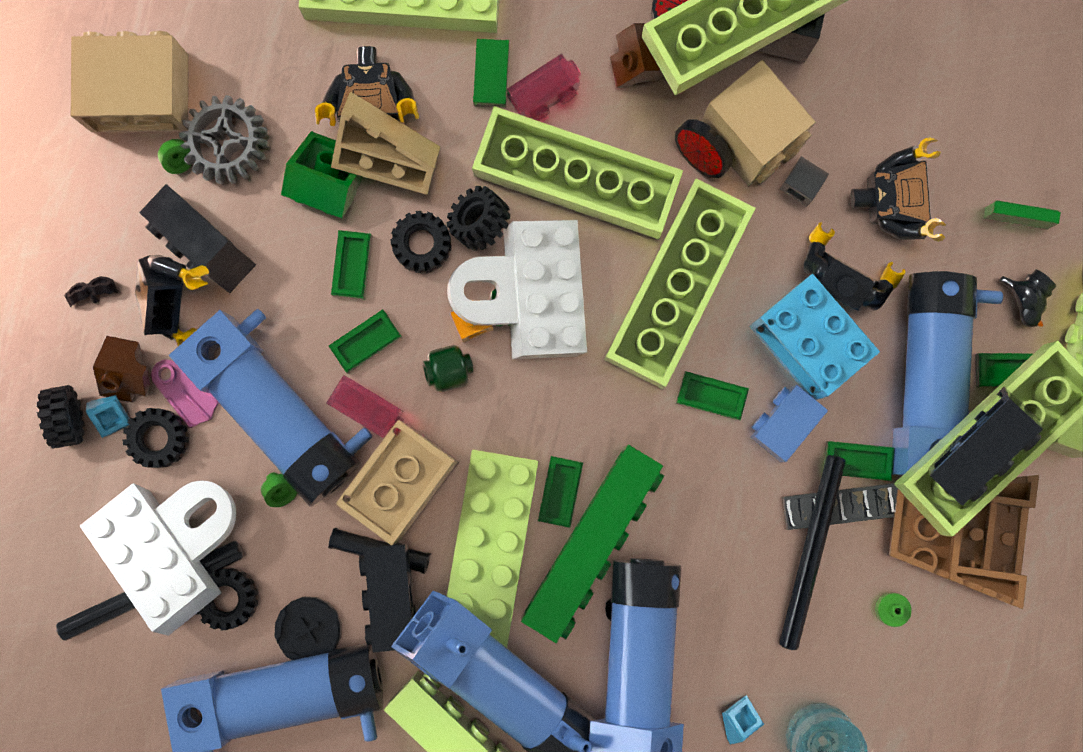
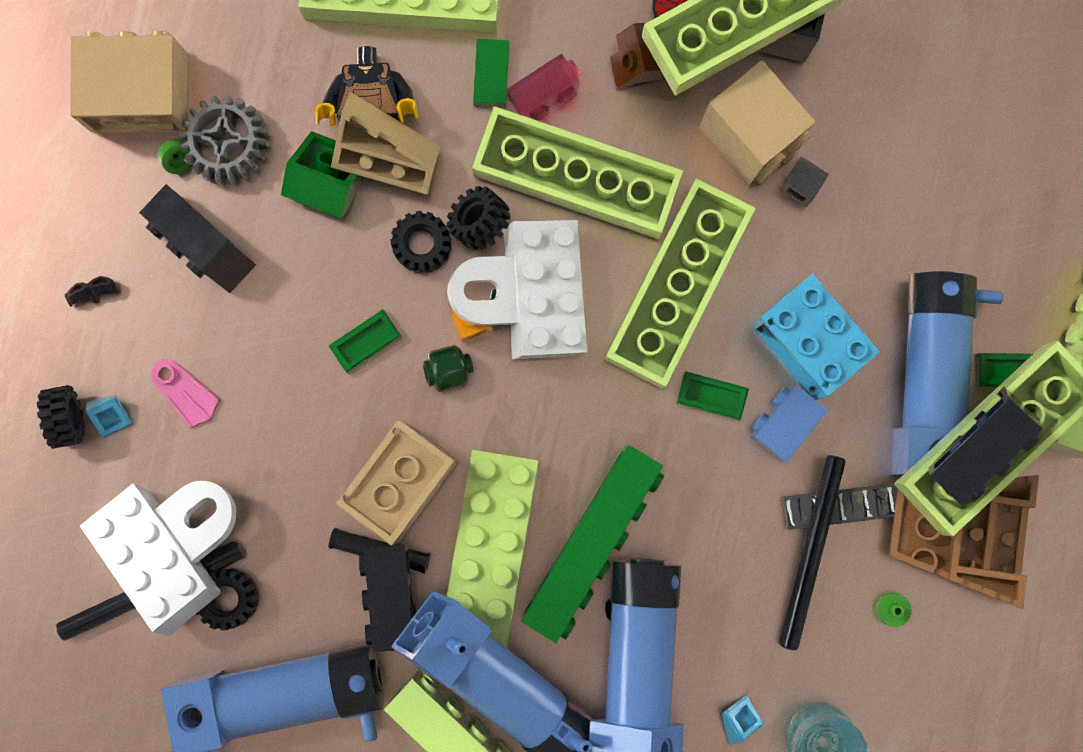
(120, 369): reddish brown brick -> none
(136, 432): black tyre -> none
(160, 294): black torso -> none
(267, 407): medium blue piece -> none
(277, 490): bright green tile -> none
(307, 628): black tile -> none
(351, 264): green tile -> none
(365, 407): clear pink brick -> none
(560, 491): green tile -> none
(702, 149): tile -> none
(845, 281): black torso -> none
(863, 460): green tile -> none
(900, 195): torso -> none
(1022, 214): green tile -> none
(1031, 296): black animal -> none

